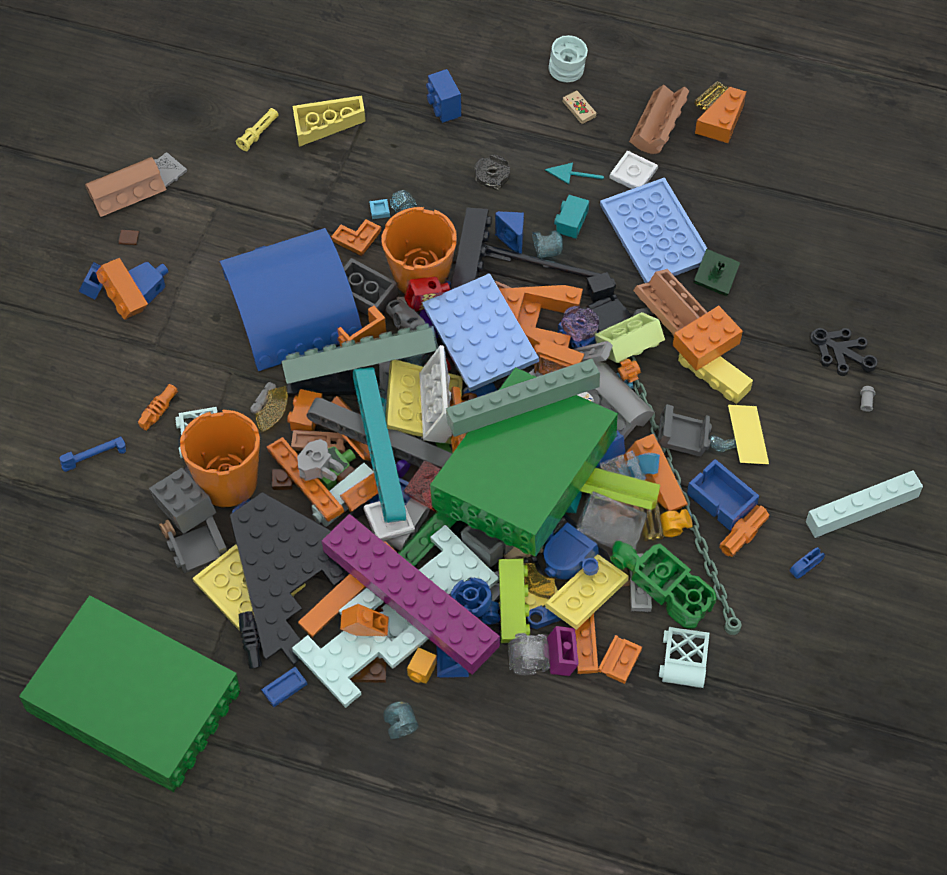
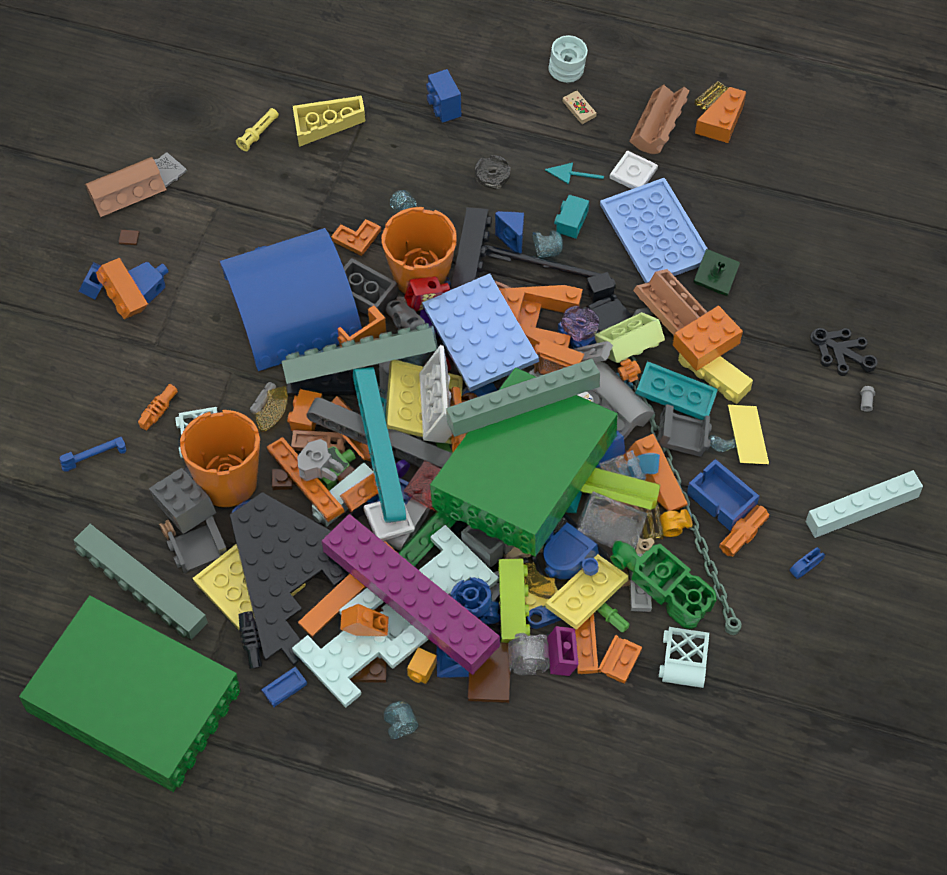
(140, 581): none -> sand green brick
(379, 209): medium azure tile -> none
(492, 678): none -> reddish brown tile
(613, 617): none -> bright green axle
(644, 542): none -> tan plate
(676, 390): none -> teal plate

